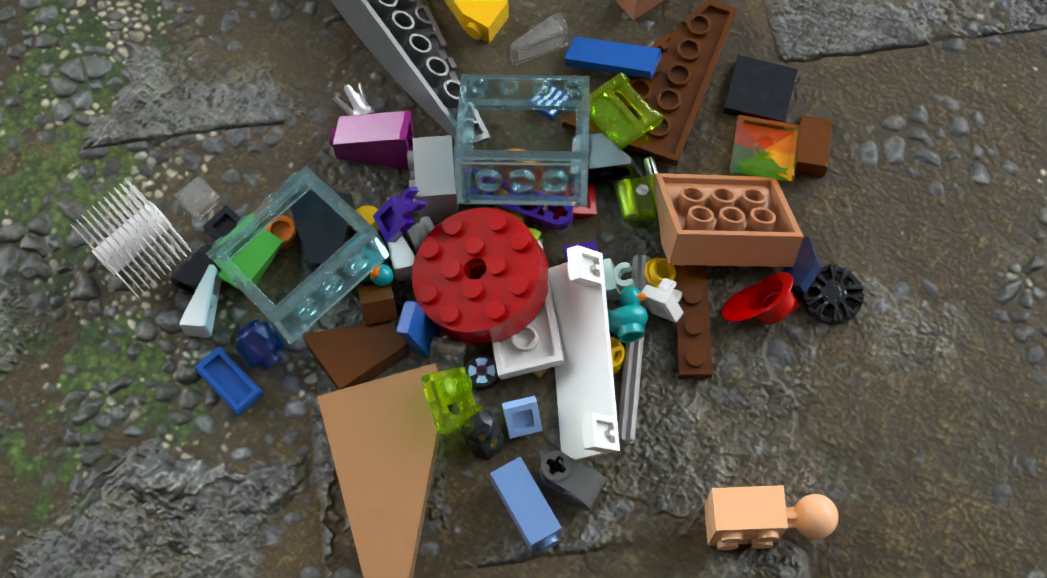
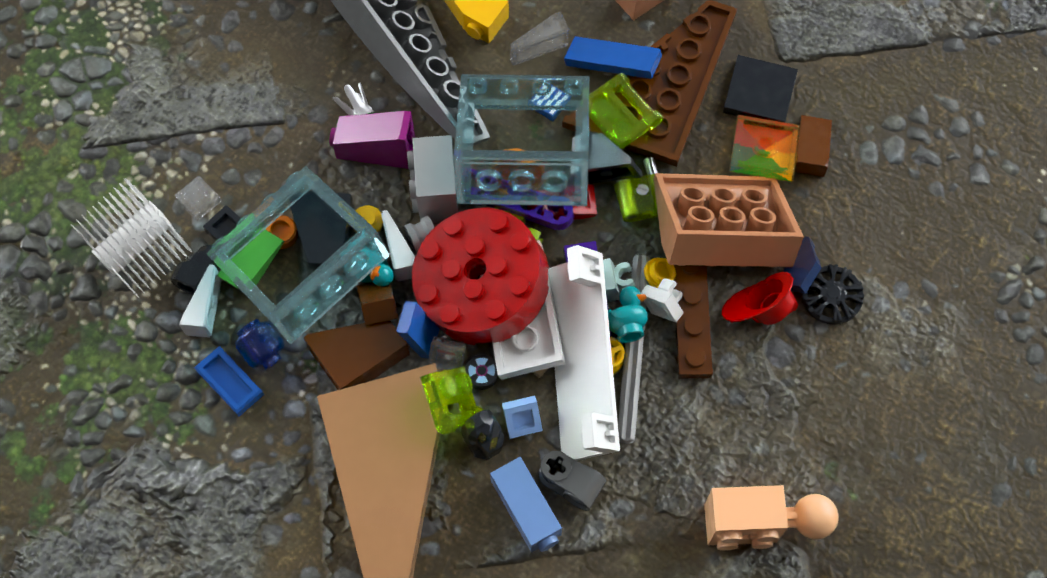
(395, 215): dark purple plate -> none

